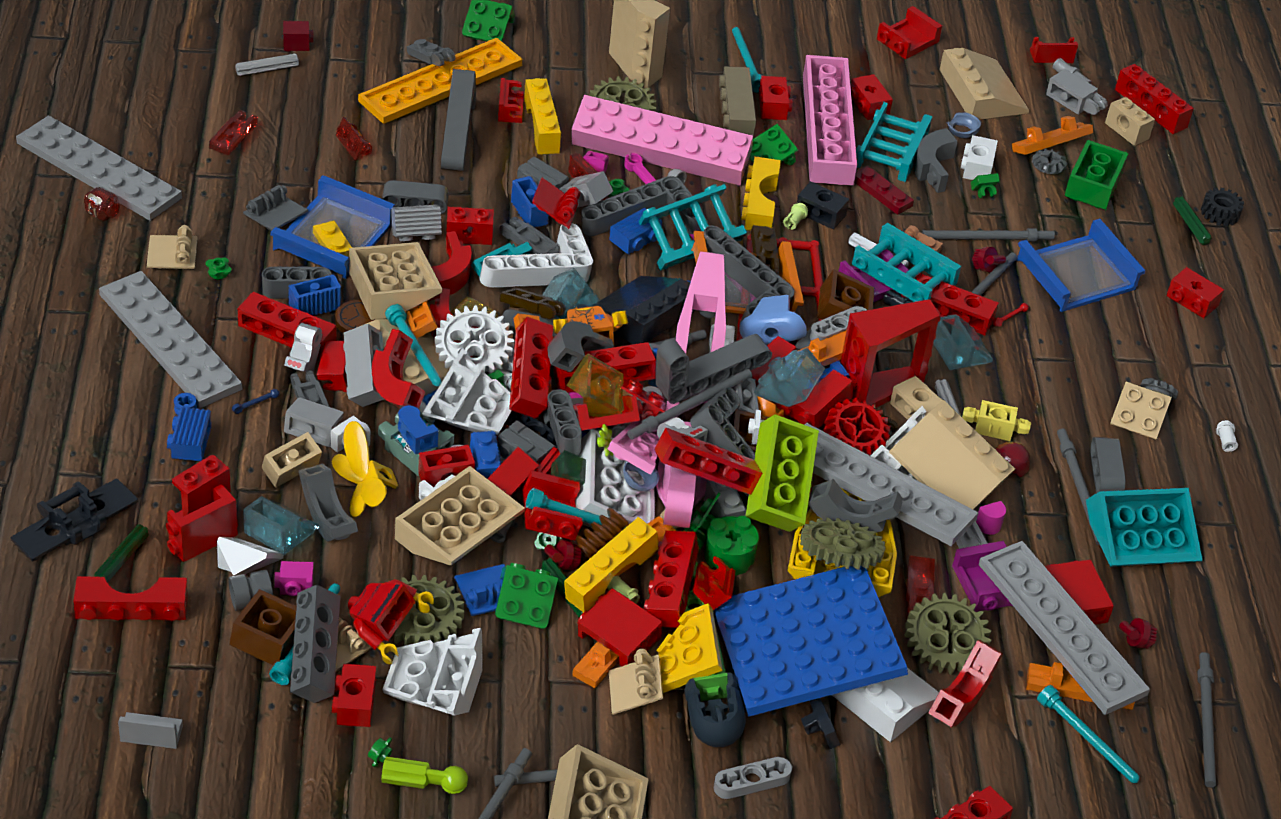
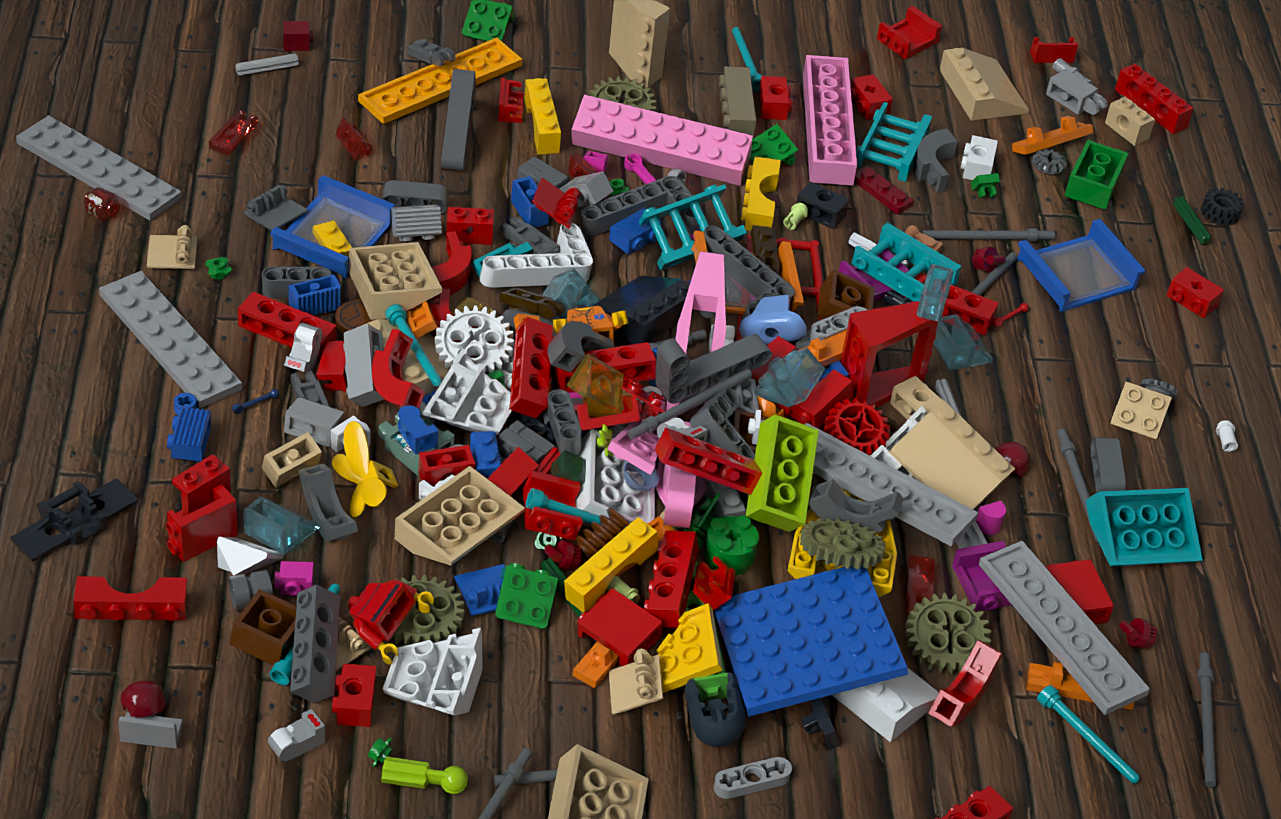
(122, 552): dark green axle -> none
(143, 698): none -> dark red hair
(298, 737): none -> light grey leg
(935, 292): none -> clear light blue brick
(967, 120): sand blue piece -> none
(996, 420): light yellow piece -> none

